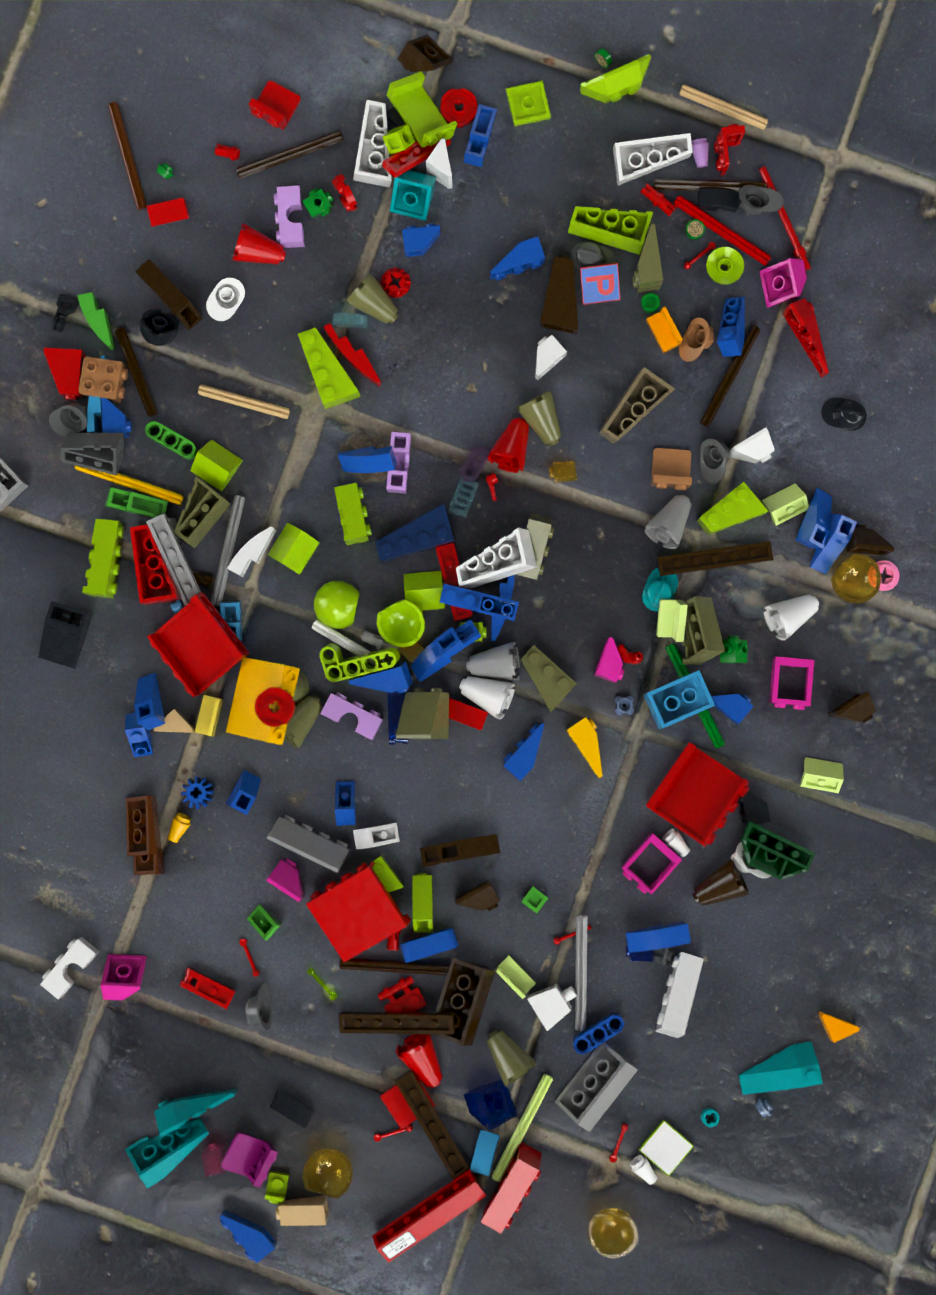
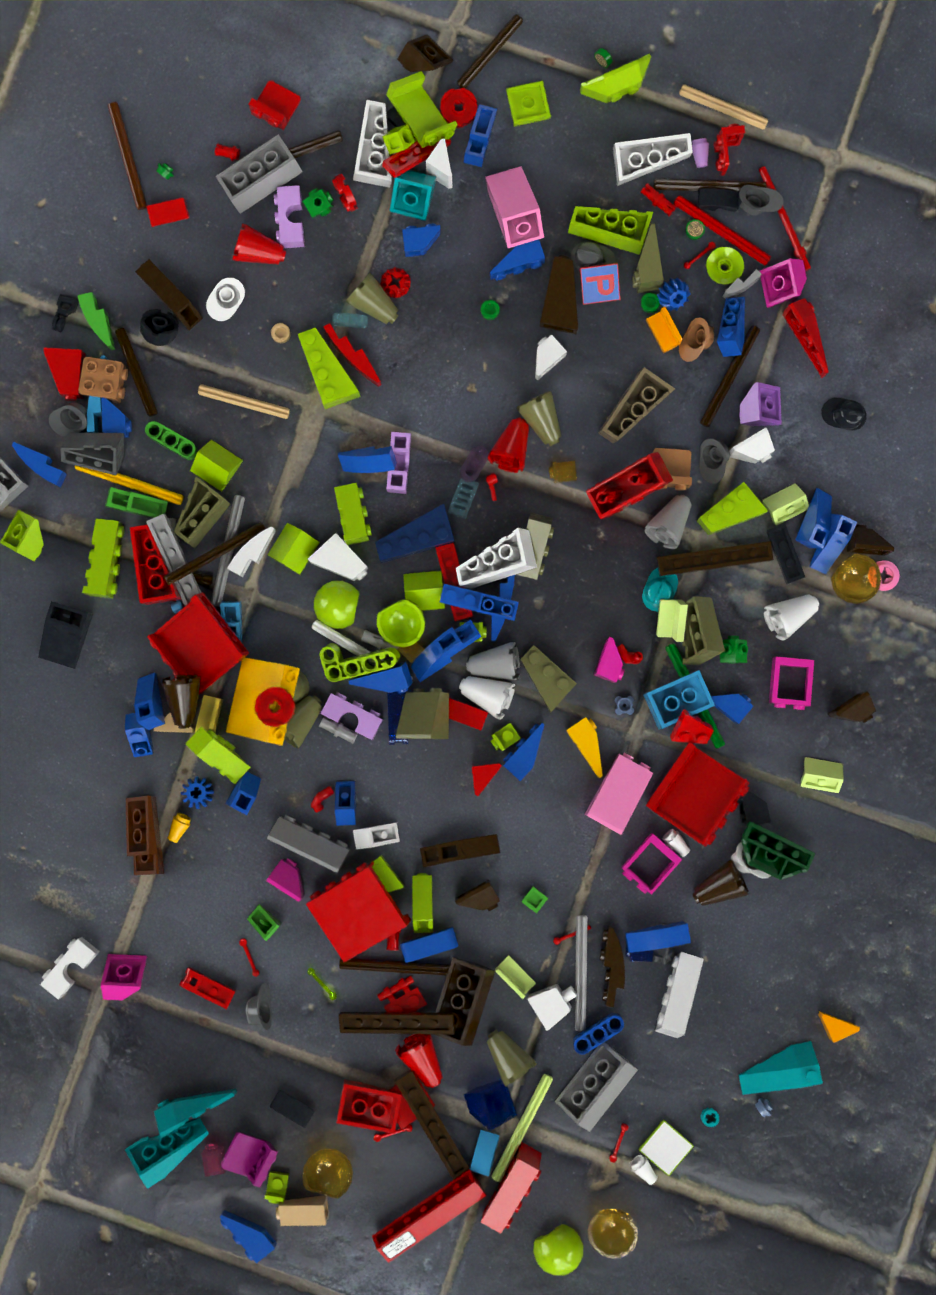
(24, 536): none -> lime slope
(40, 464): none -> blue slope
(182, 698): none -> dark brown cone
(214, 554): none -> dark brown axle
(218, 753): none -> lime wedge
(259, 174): none -> light grey slope
(280, 333): none -> tan tile
(319, 797): none -> red arm
(338, 729): none -> light grey pin
(339, 559): none -> white slope
(368, 1107): none -> red slope
(482, 776): none -> red slope
(490, 51): none -> dark brown axle
(490, 309): none -> green tile
(505, 737): none -> lime bracket
(515, 207): none -> bright pink slope
(559, 1251): none -> lime cylinder
(612, 958): none -> dark brown slope
(619, 793): none -> bright pink slope
(629, 485): none -> red piece
(673, 294): none -> blue gear
(691, 729): none -> red wing
(739, 287): none -> light grey slope
(761, 406): none -> medium lavender slope
(785, 554): none -> black plate

